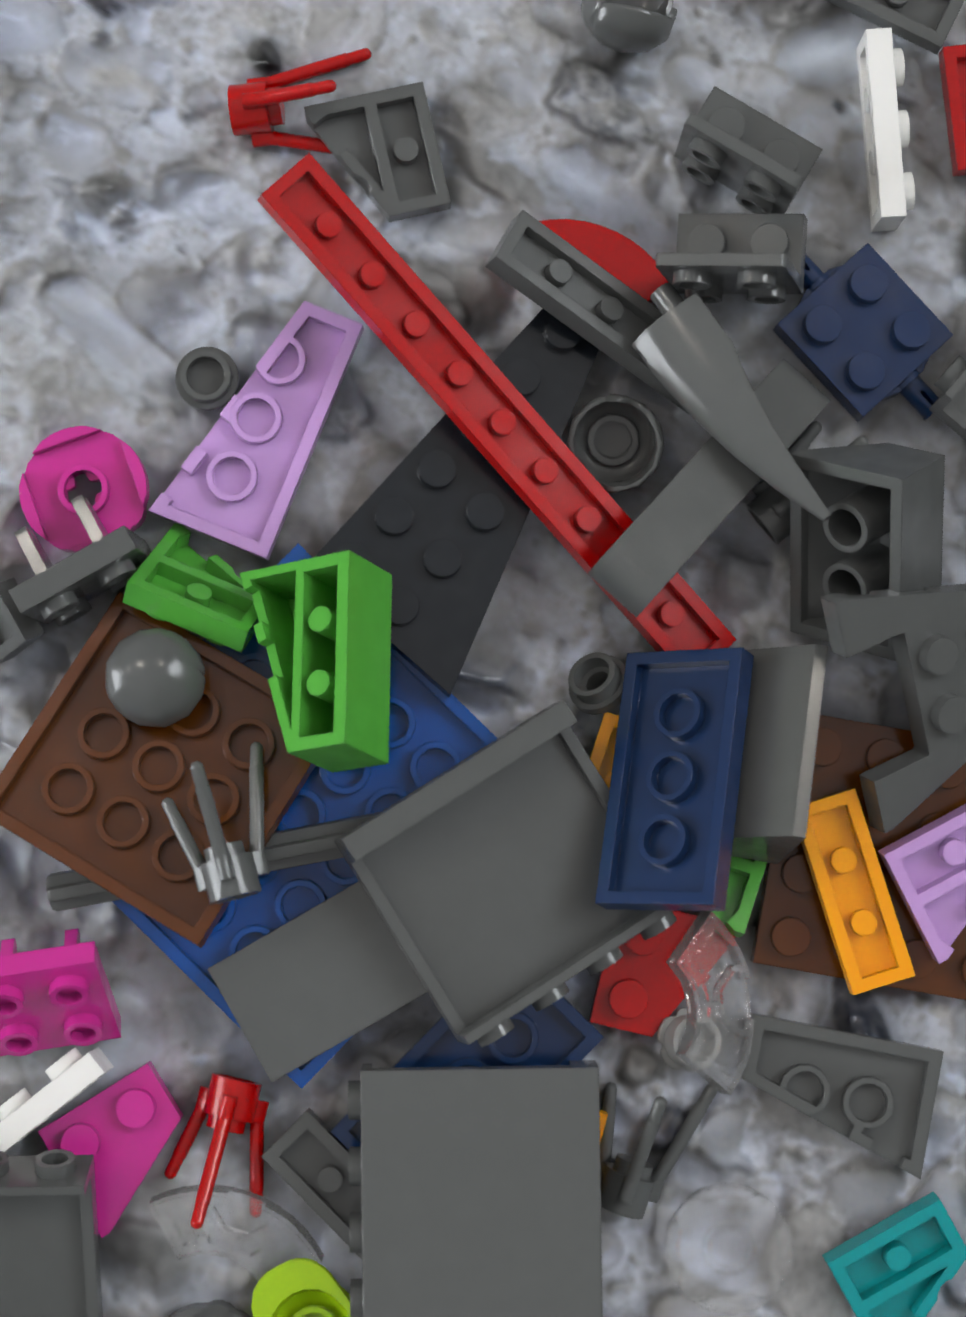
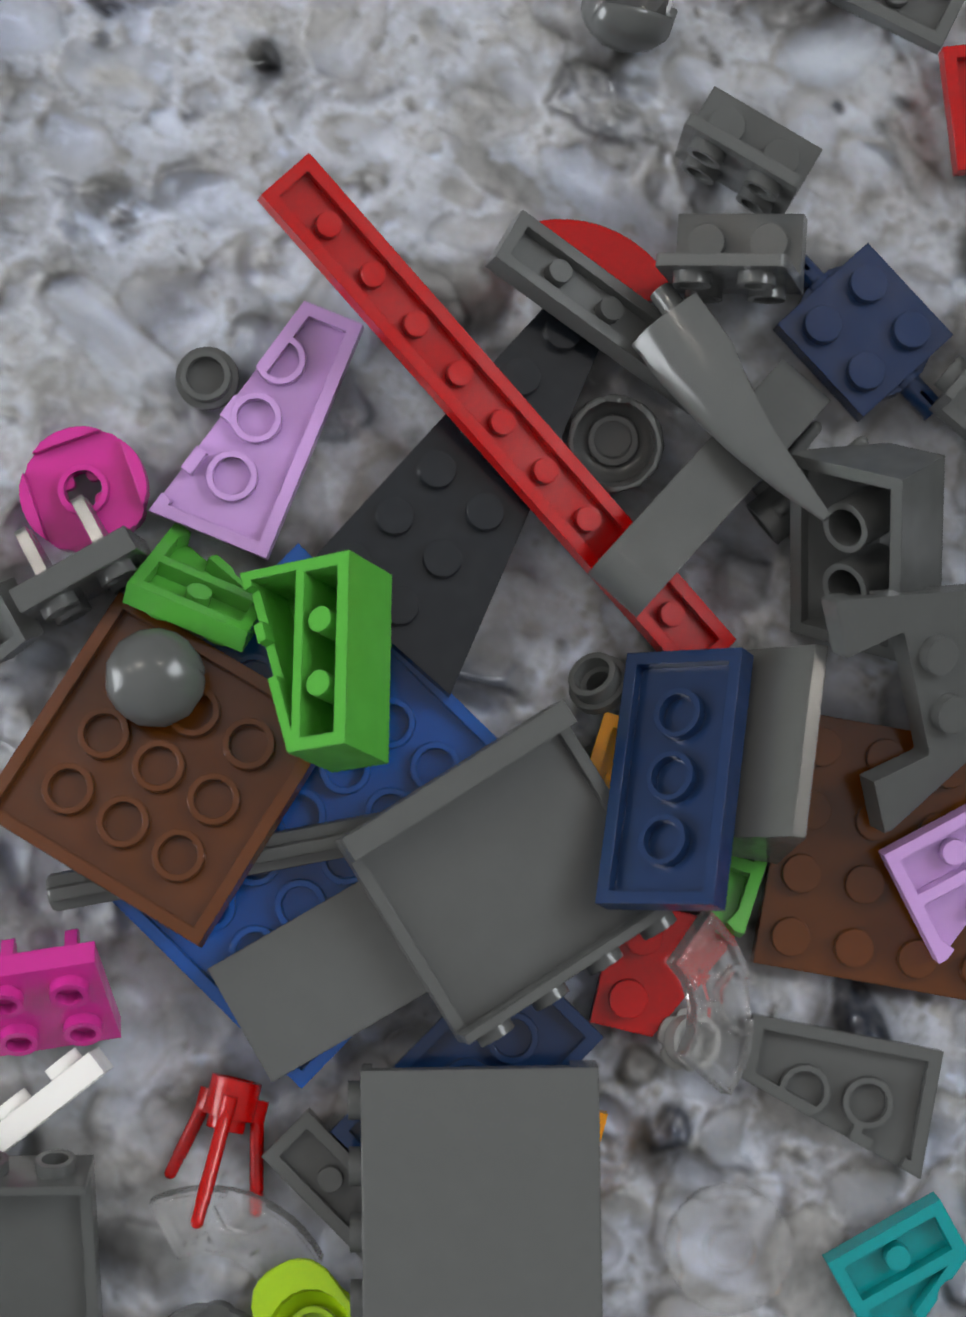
(125, 1134): dark pink wing -> none
(228, 869): dark grey plant -> none
(260, 101): red plant -> none
(386, 148): dark grey wing -> none
(628, 1181): dark grey plant -> none
(854, 894): light orange plate -> none
(884, 129): white plate -> none

